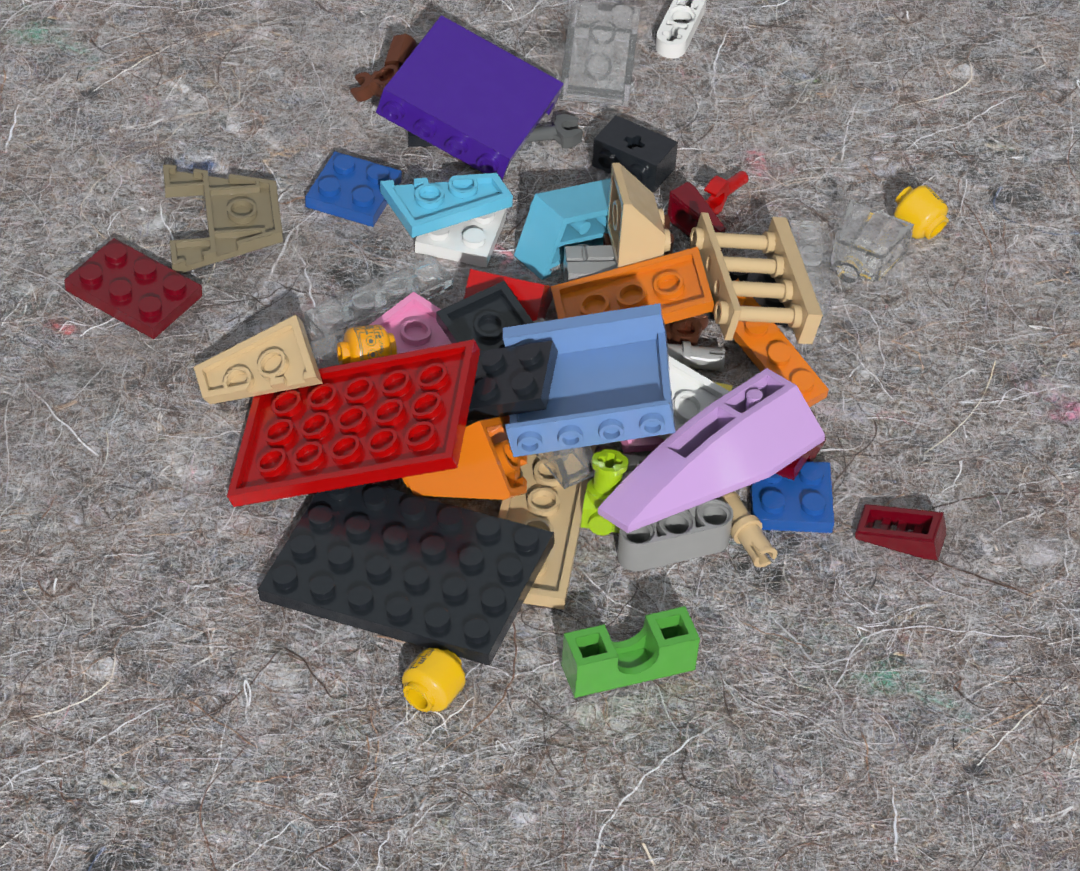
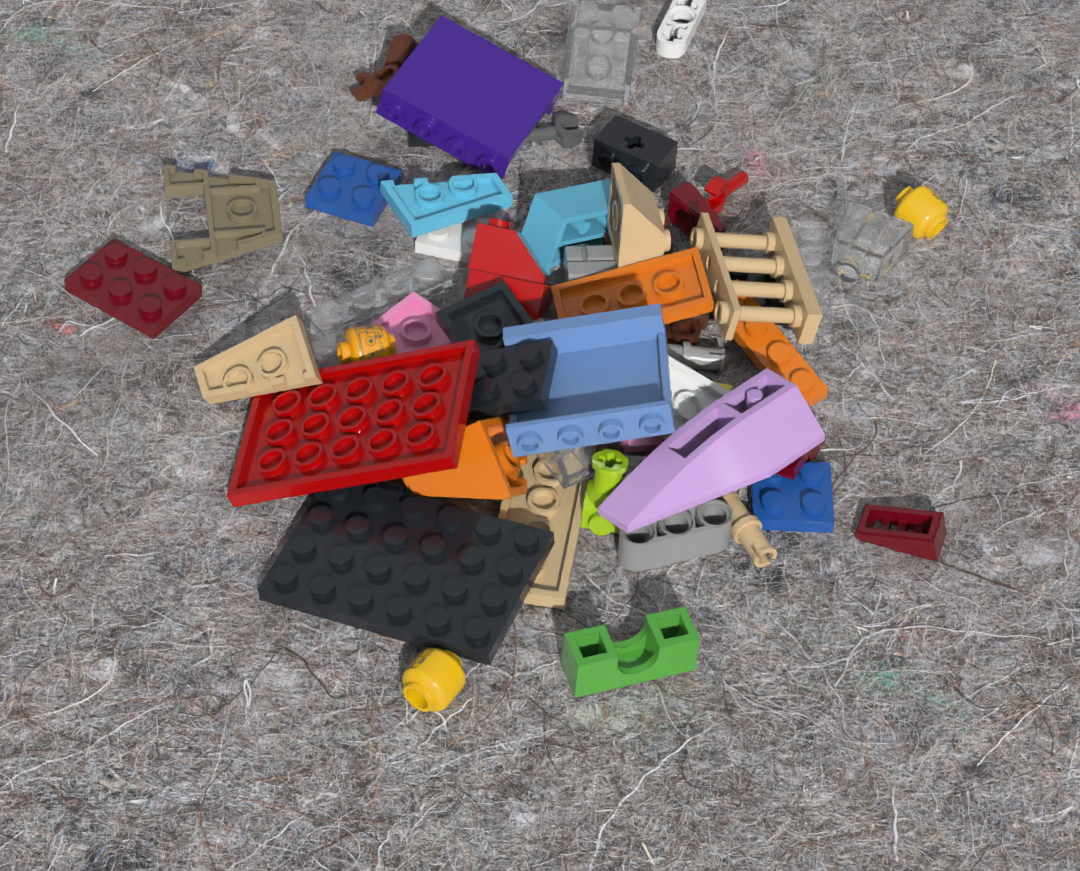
(505, 253): none -> red slope

